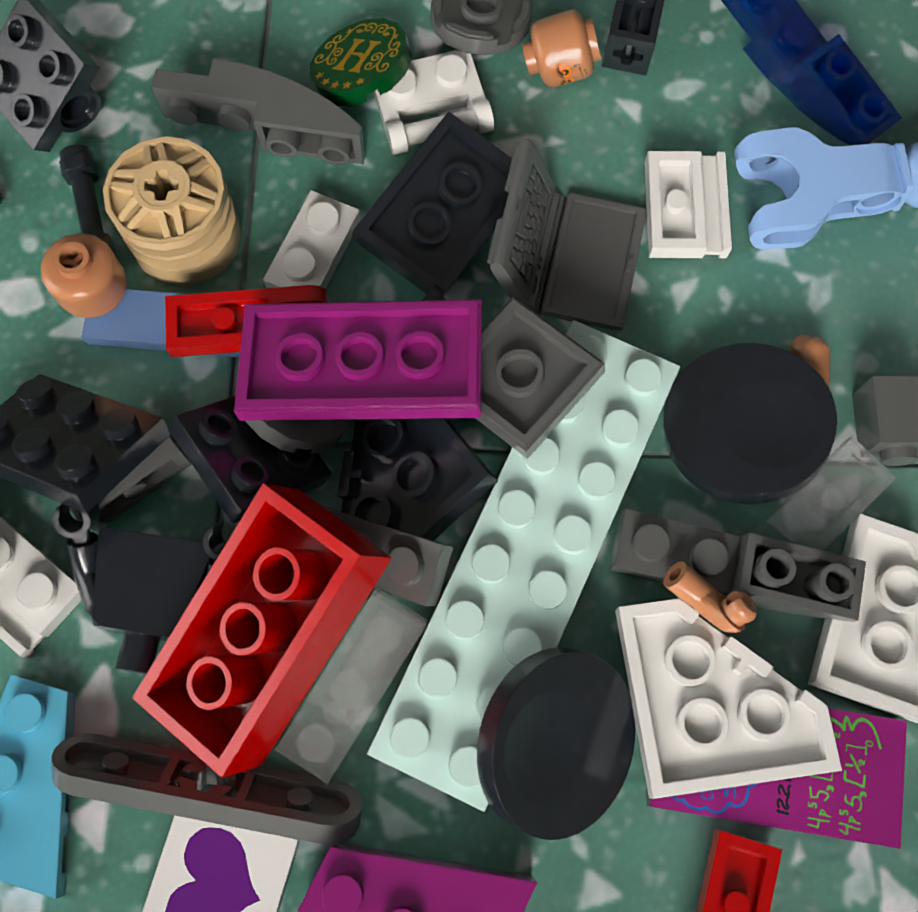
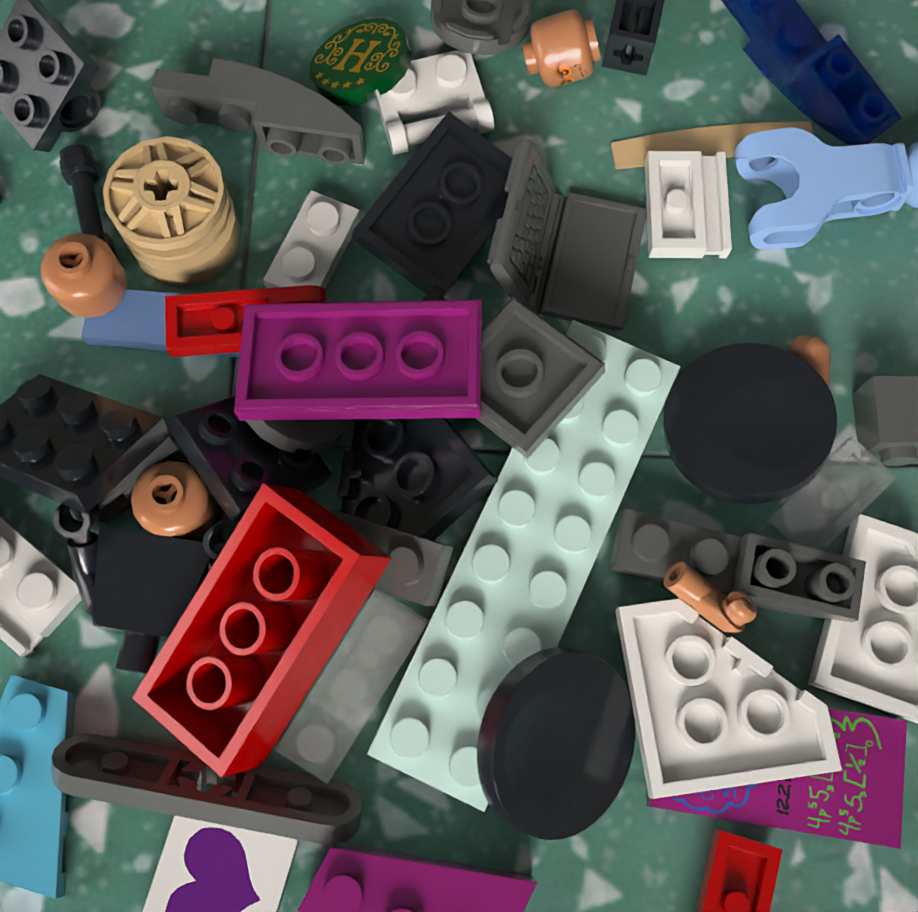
(173, 501): none -> nougat head
(708, 140): none -> tan sticker

